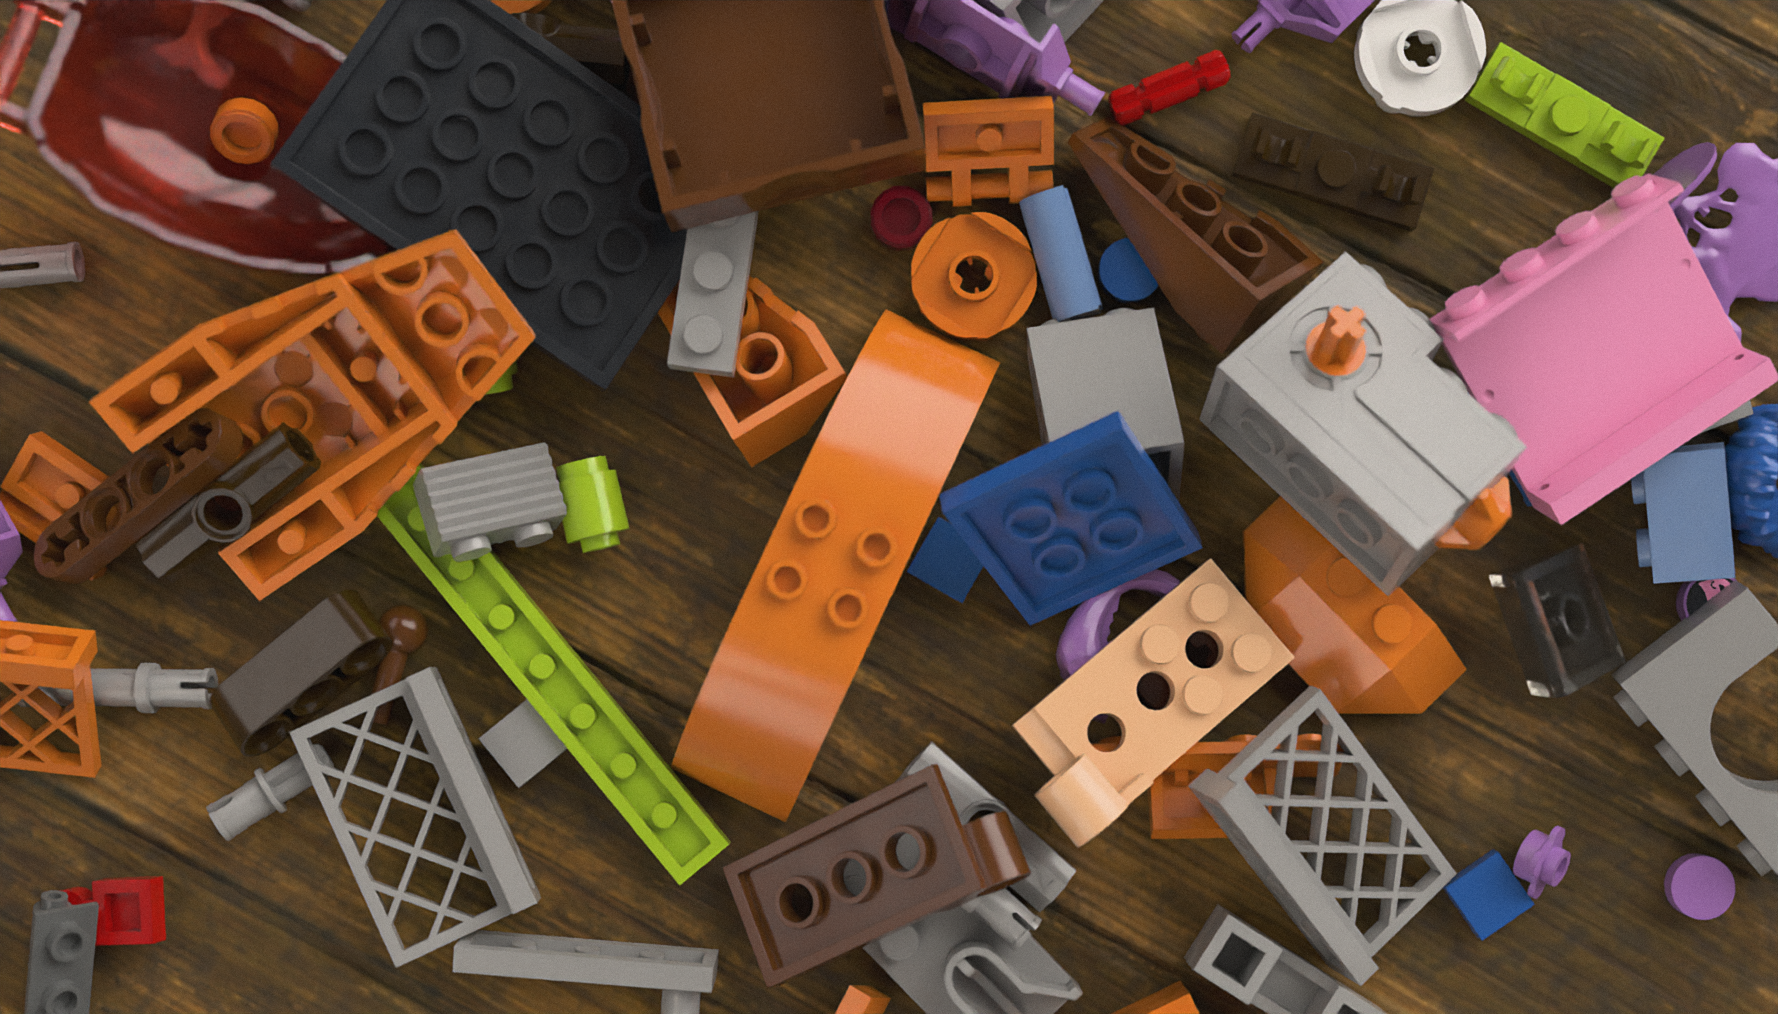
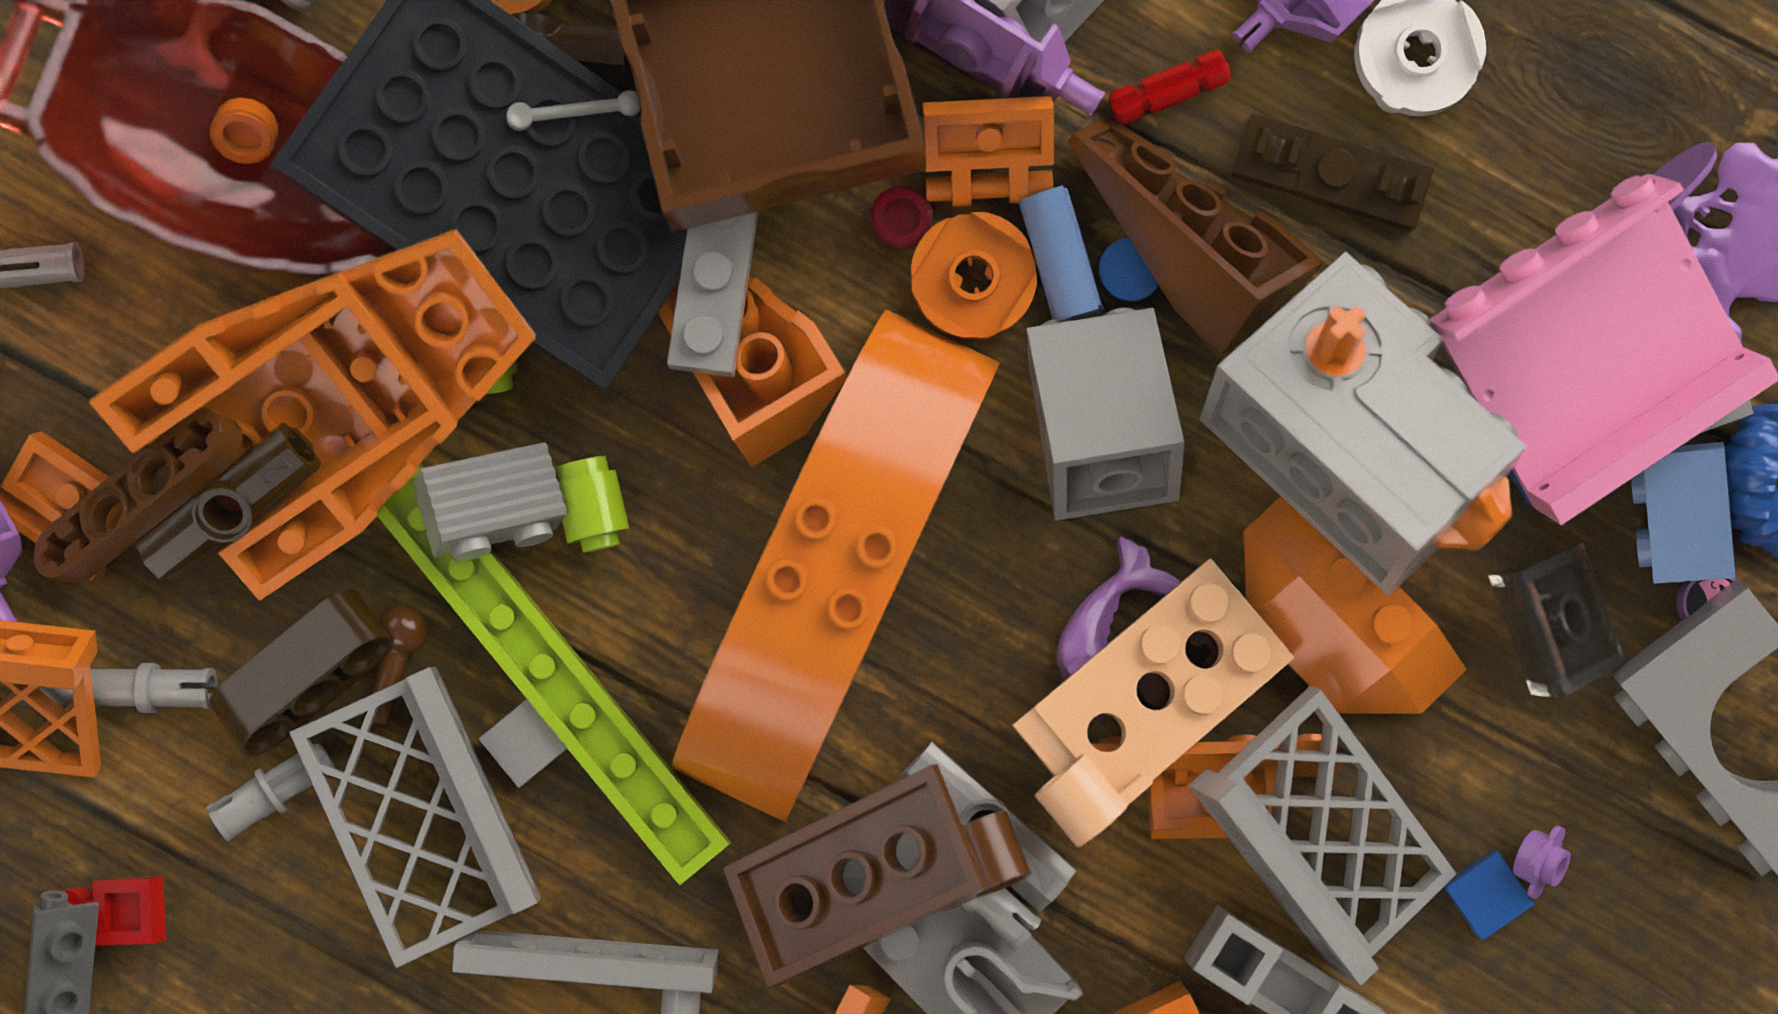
(521, 115): none -> light grey hinge
(946, 561): blue tile -> none
(1071, 519): blue plate -> none
(1563, 117): lime plate -> none
(1699, 886): medium lavender tile -> none

